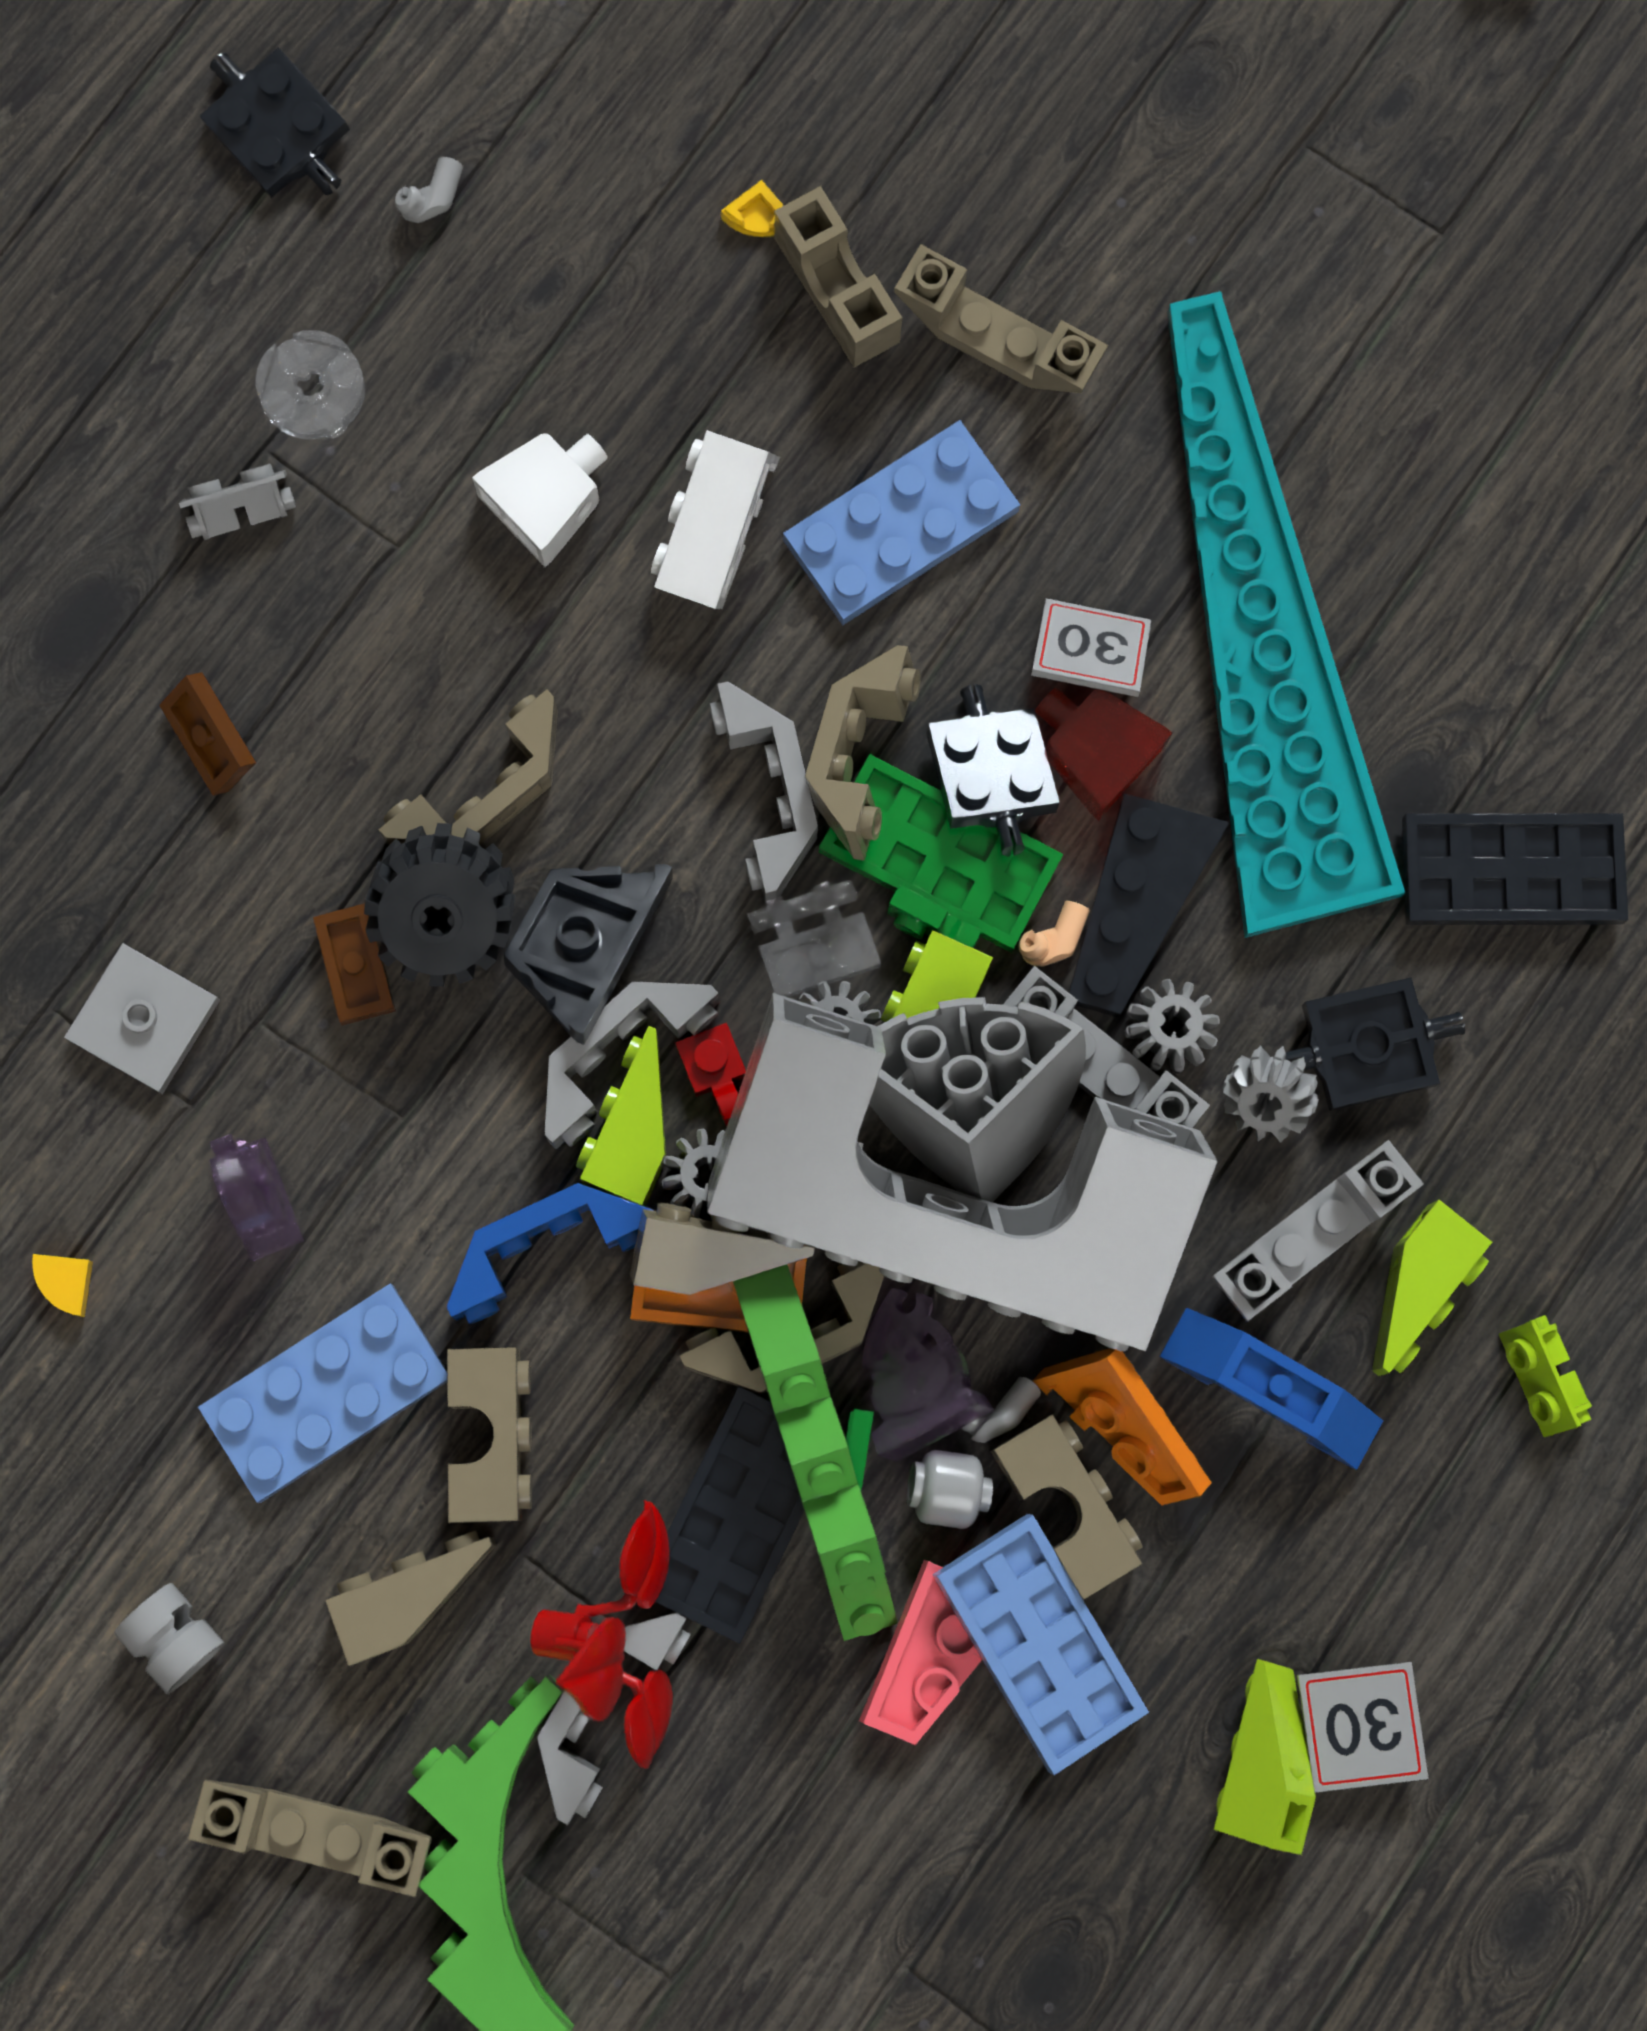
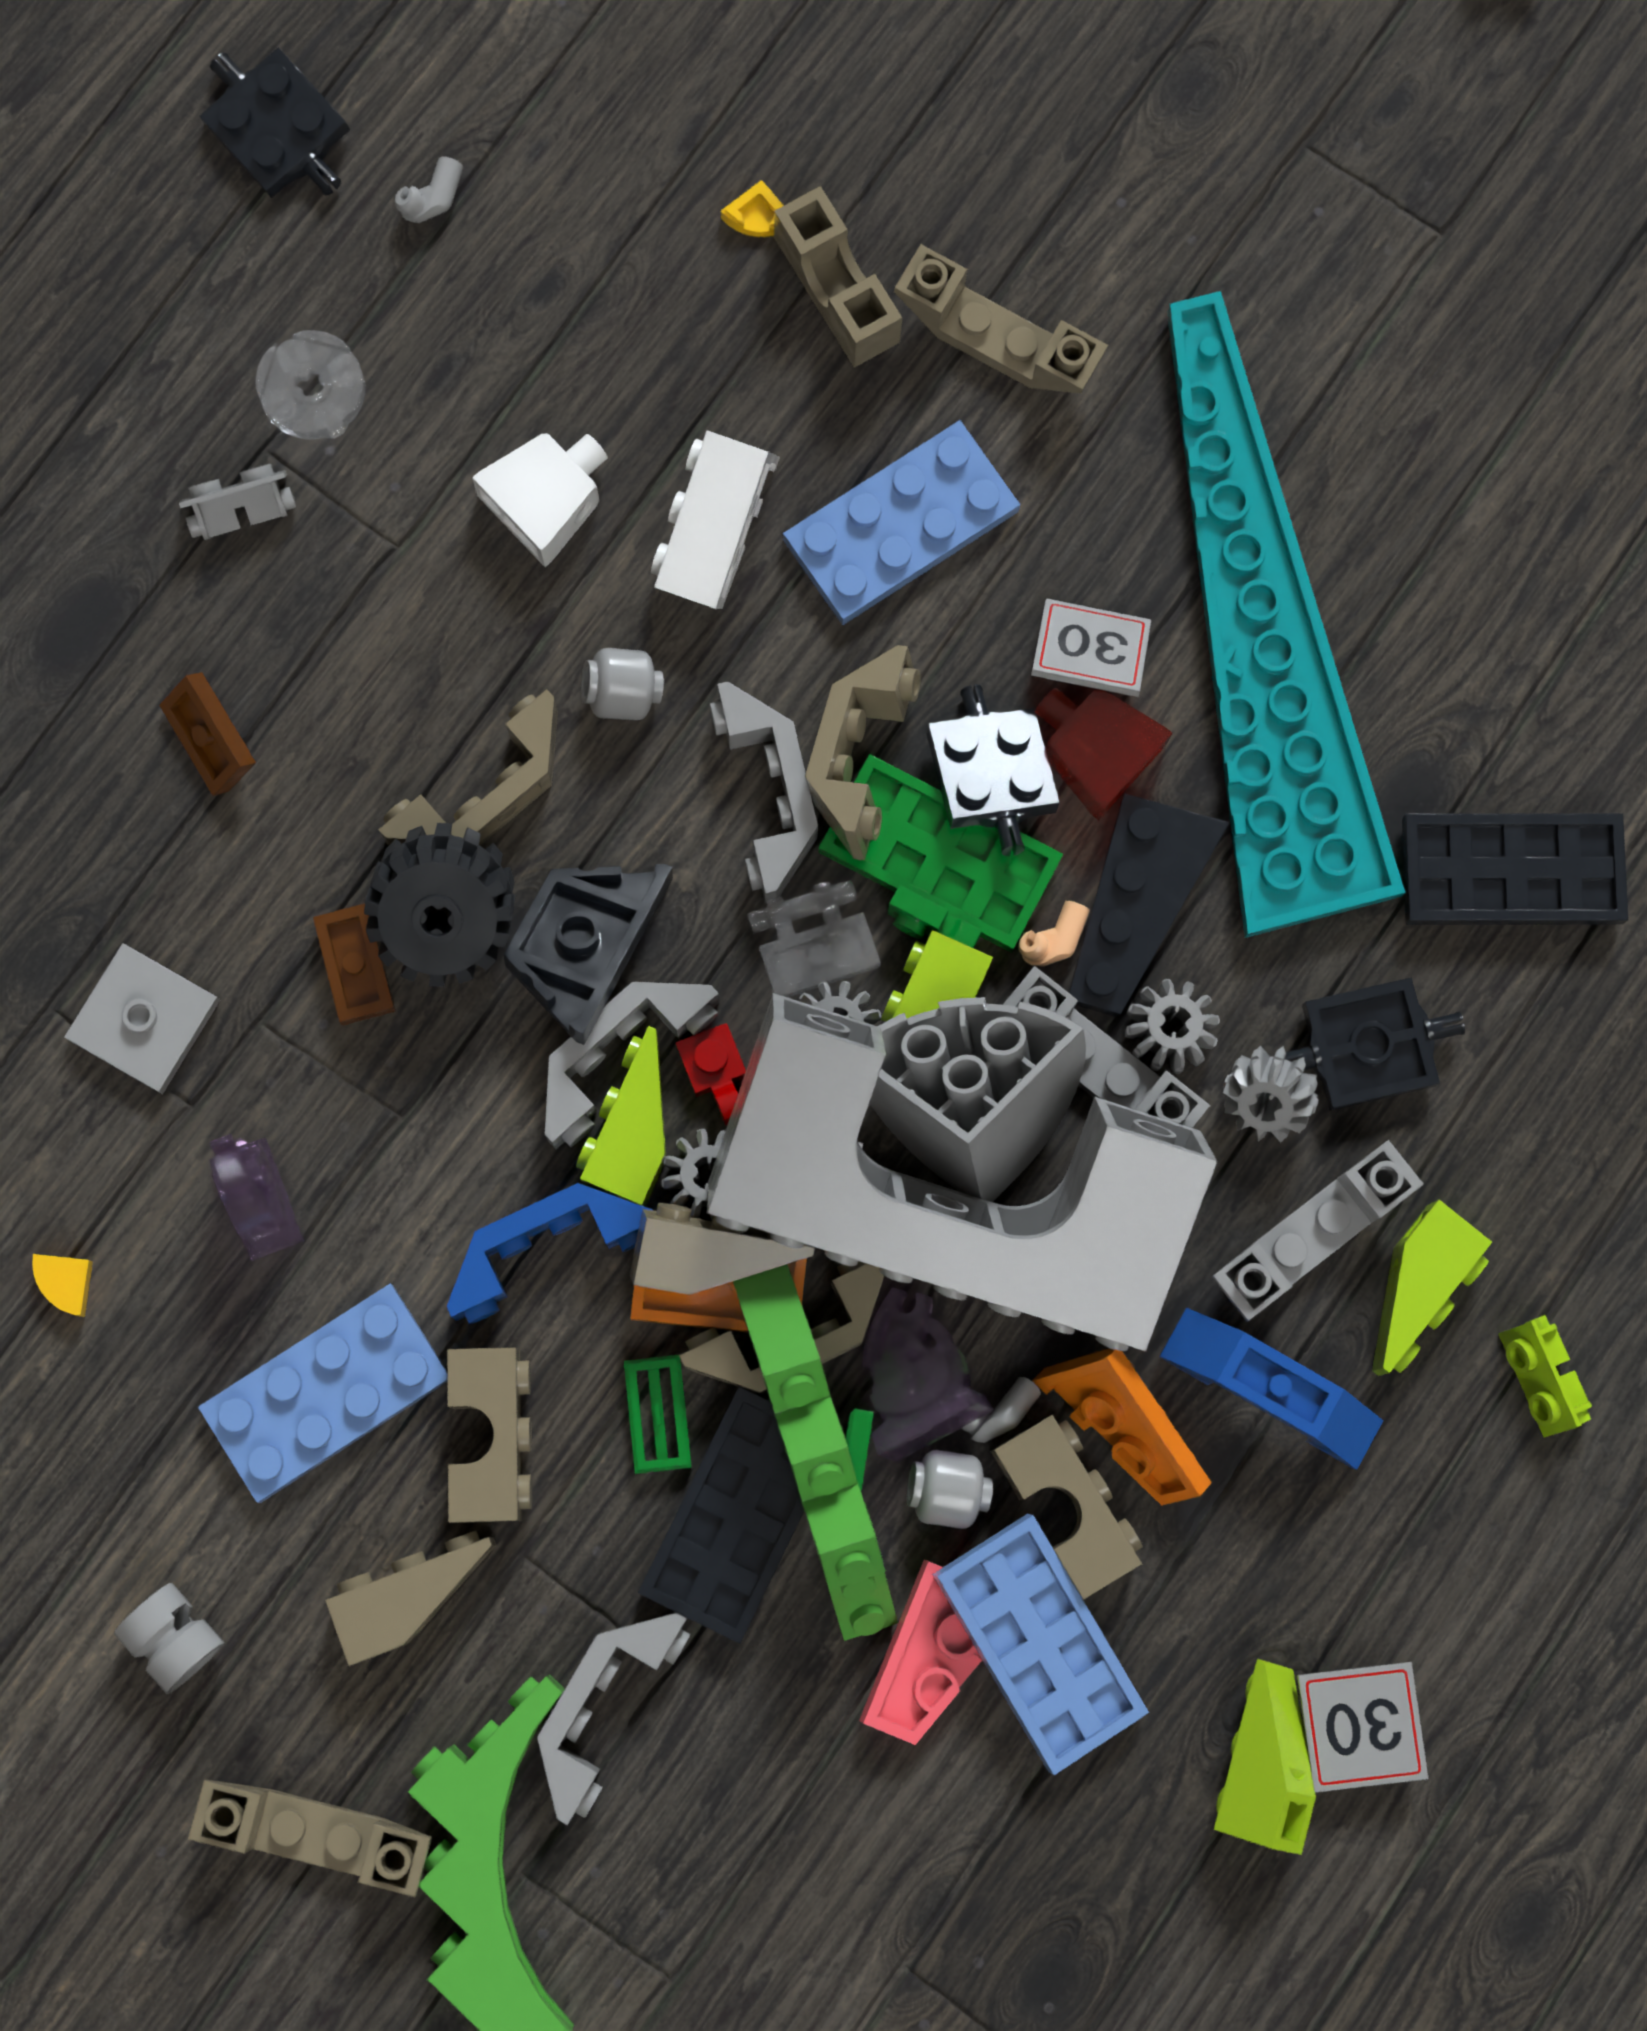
(597, 1650): red plant -> none
(621, 684): none -> light grey head
(662, 1463): none -> green tile

